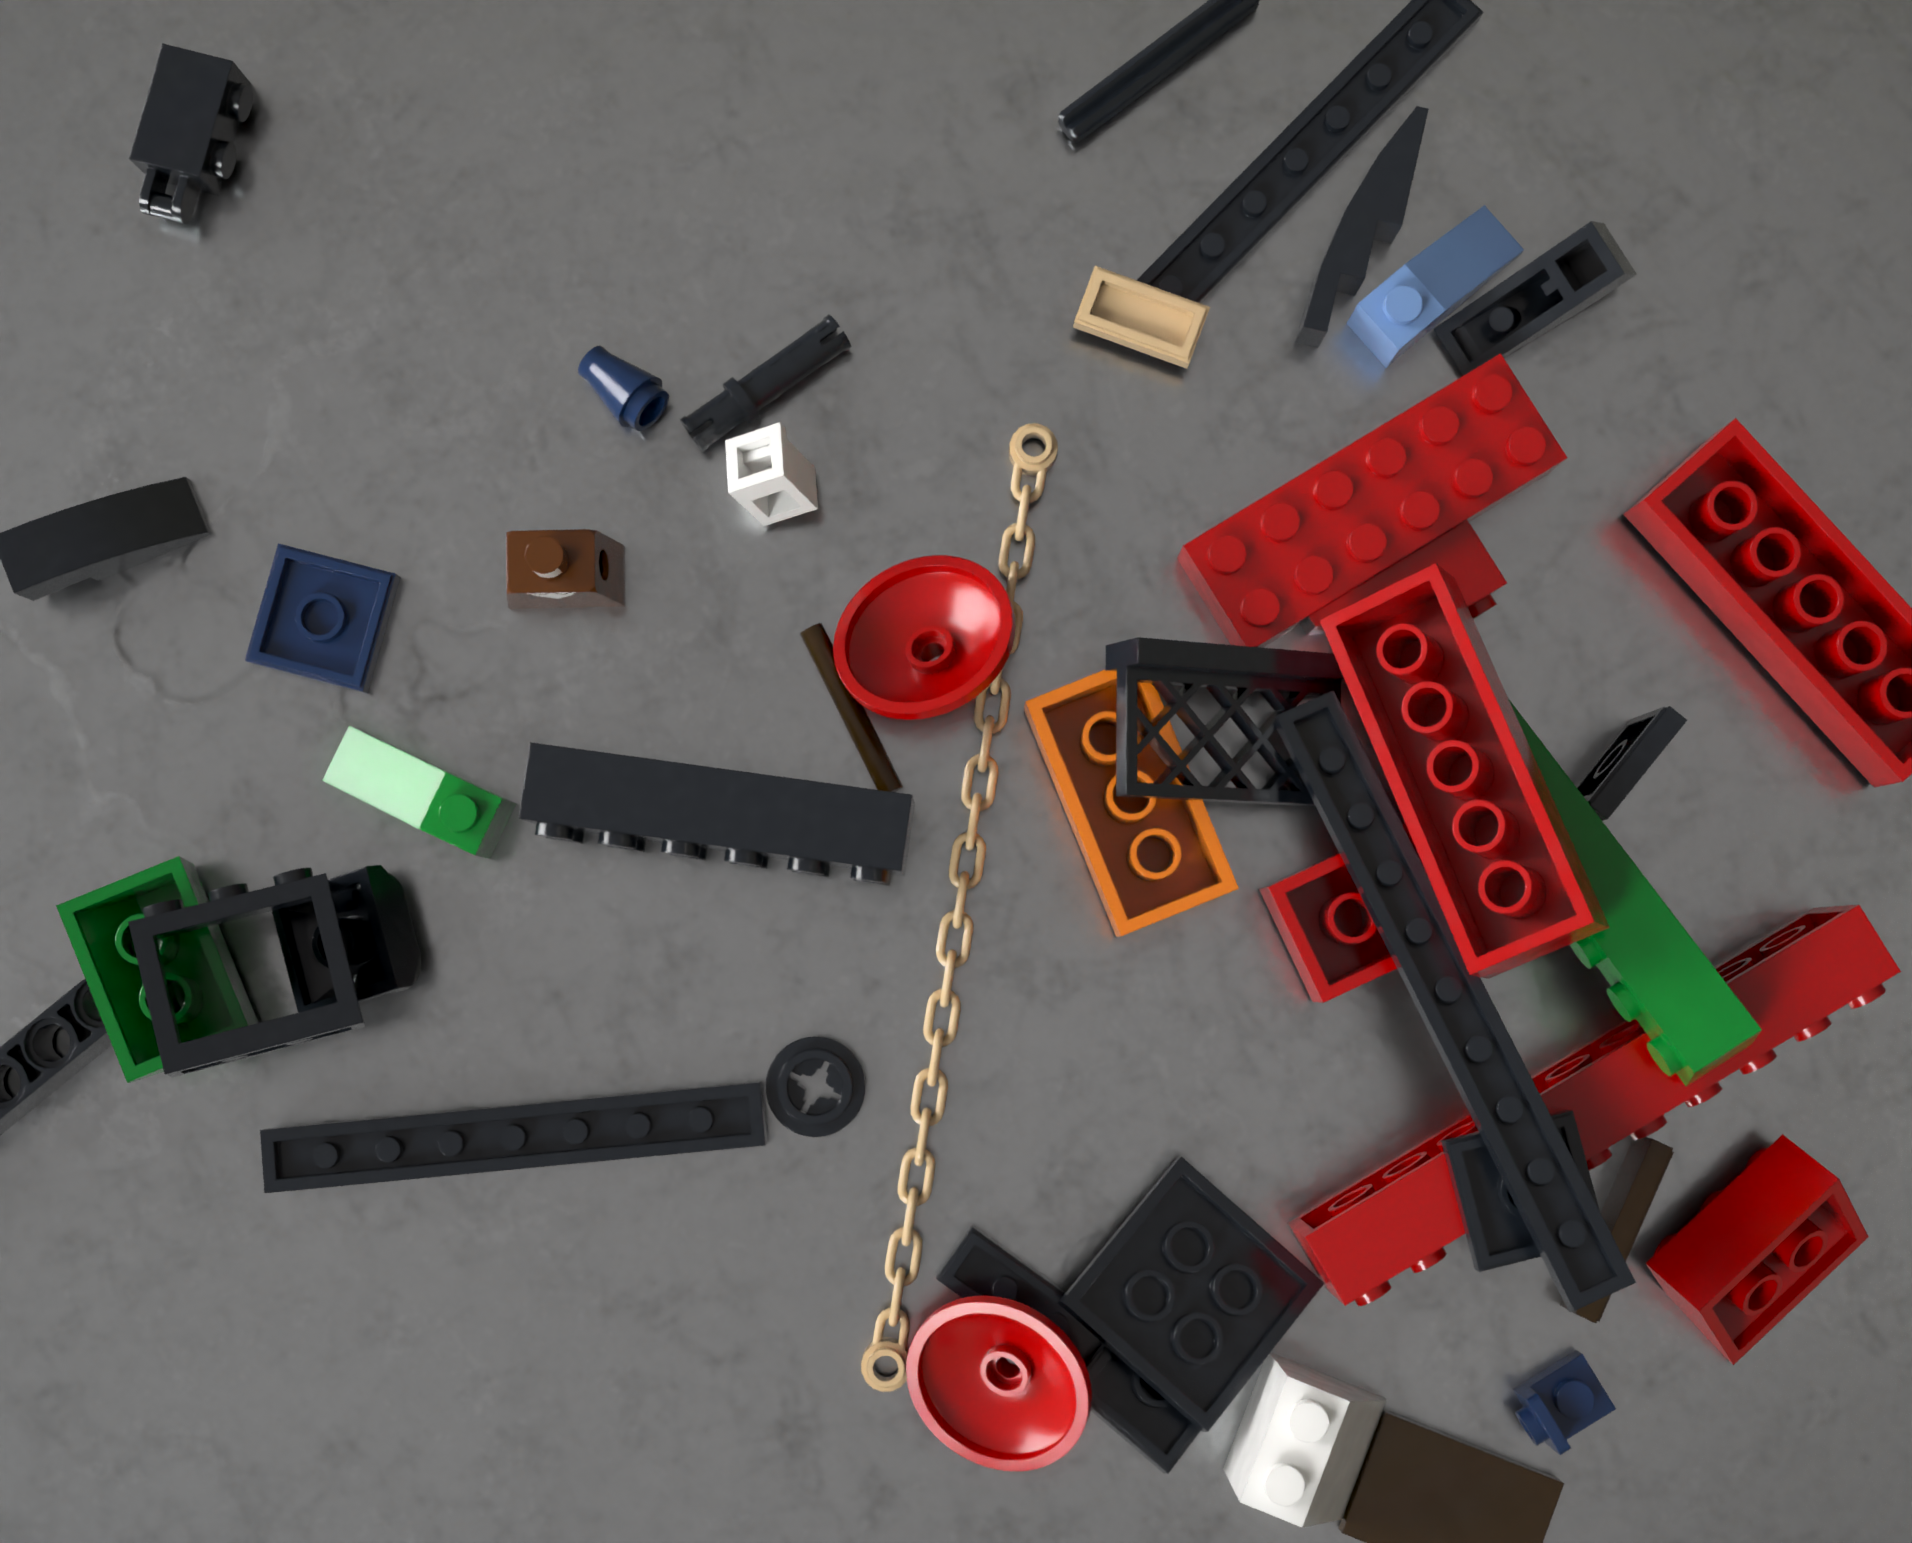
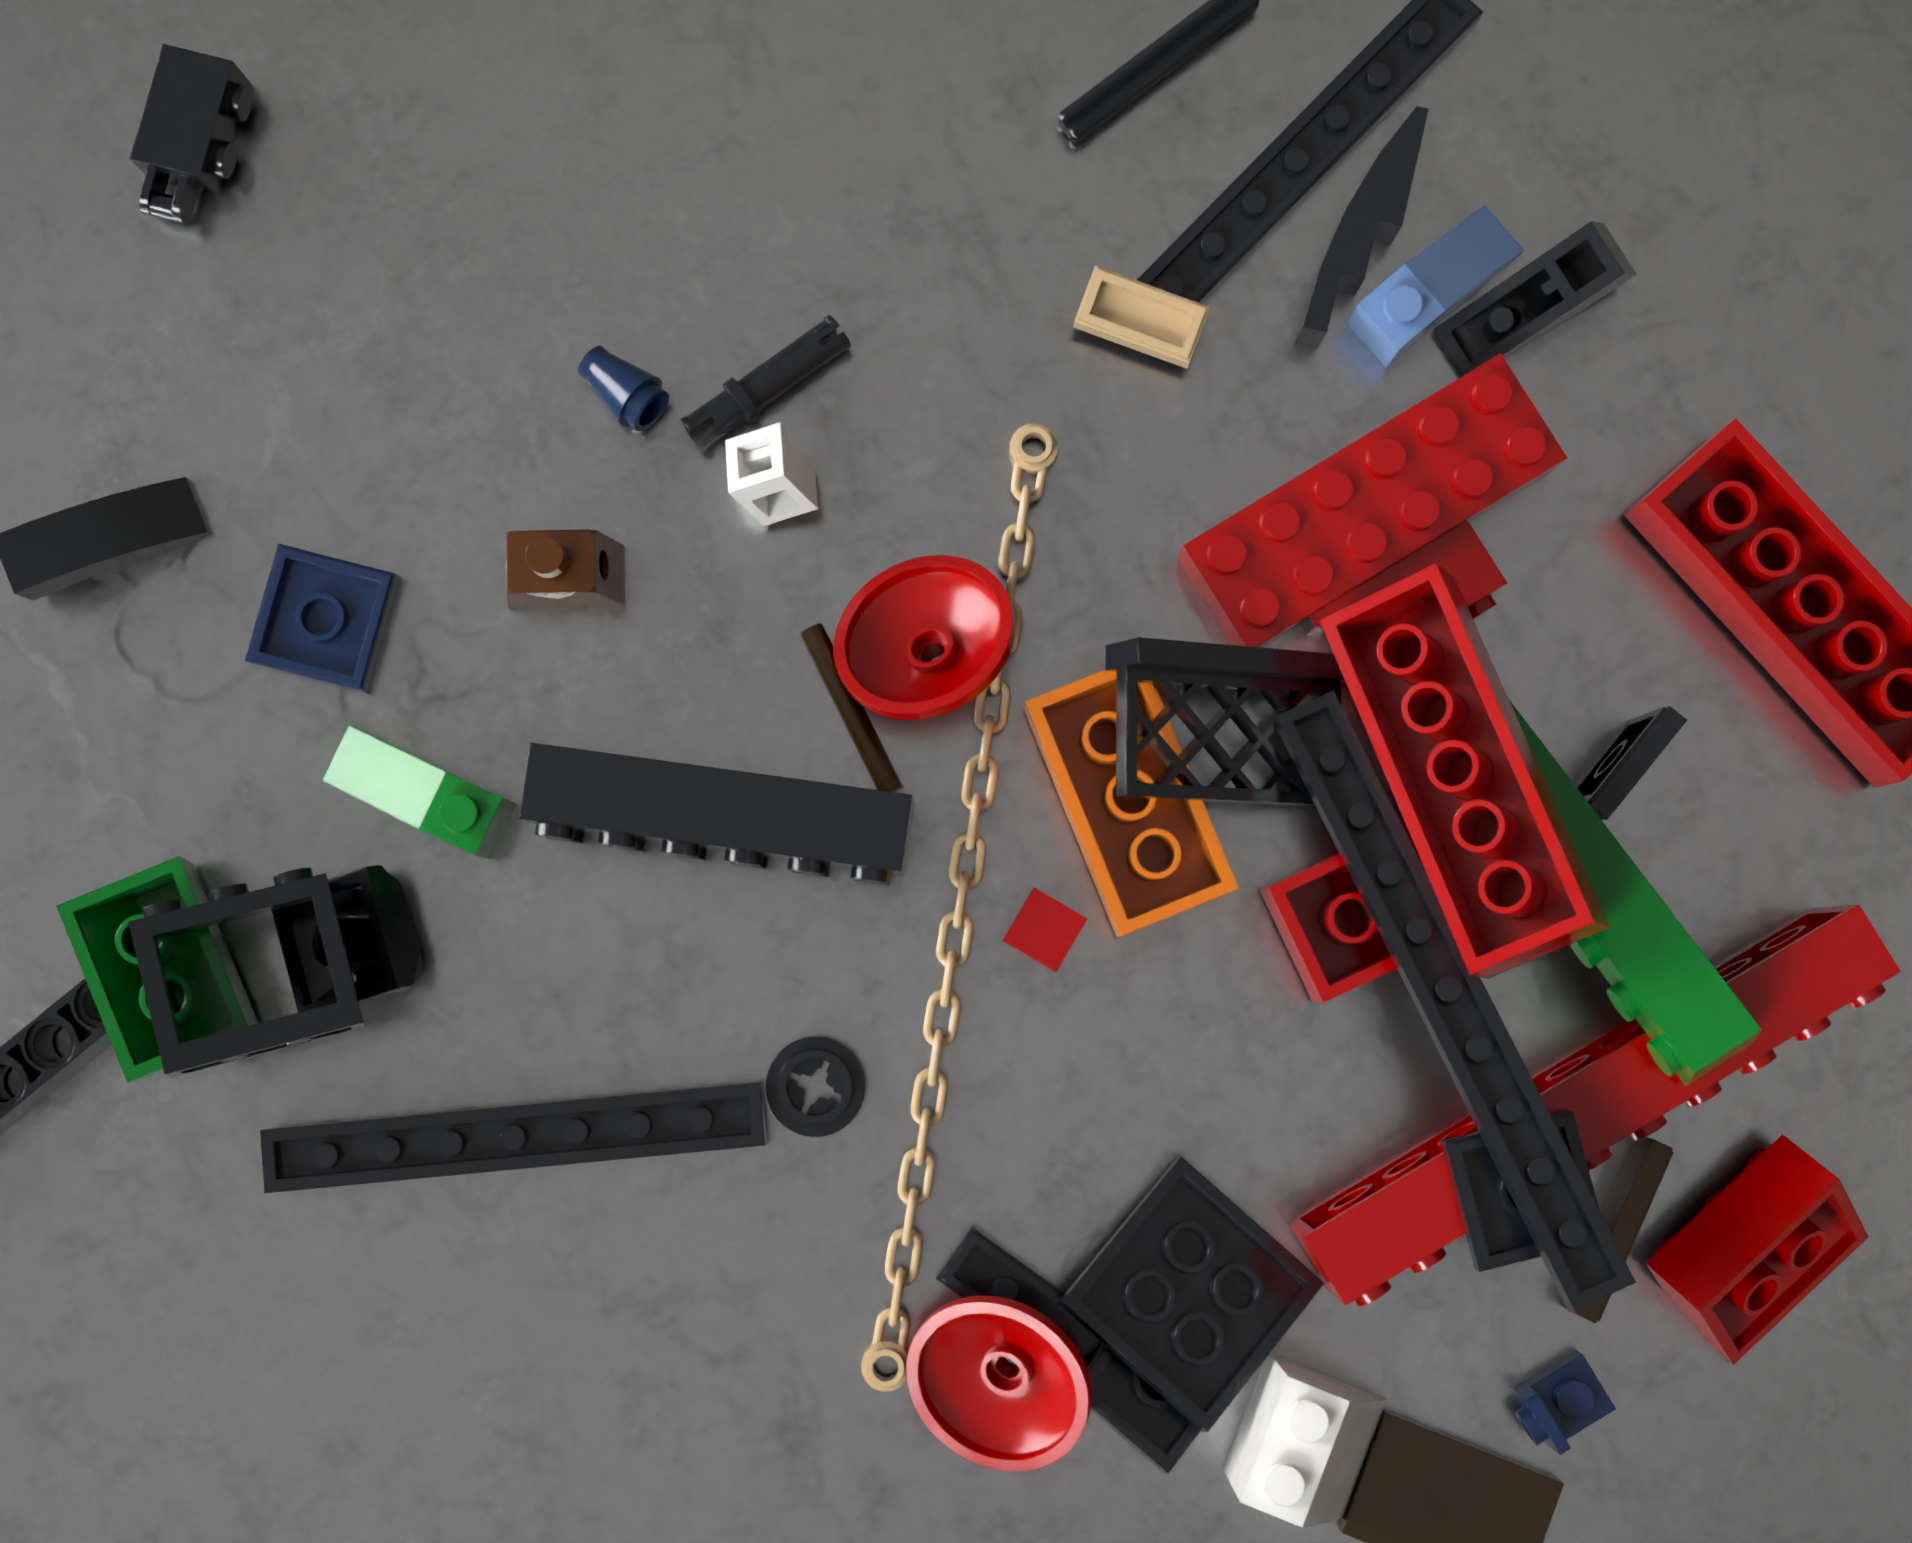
(1044, 929): none -> red tile

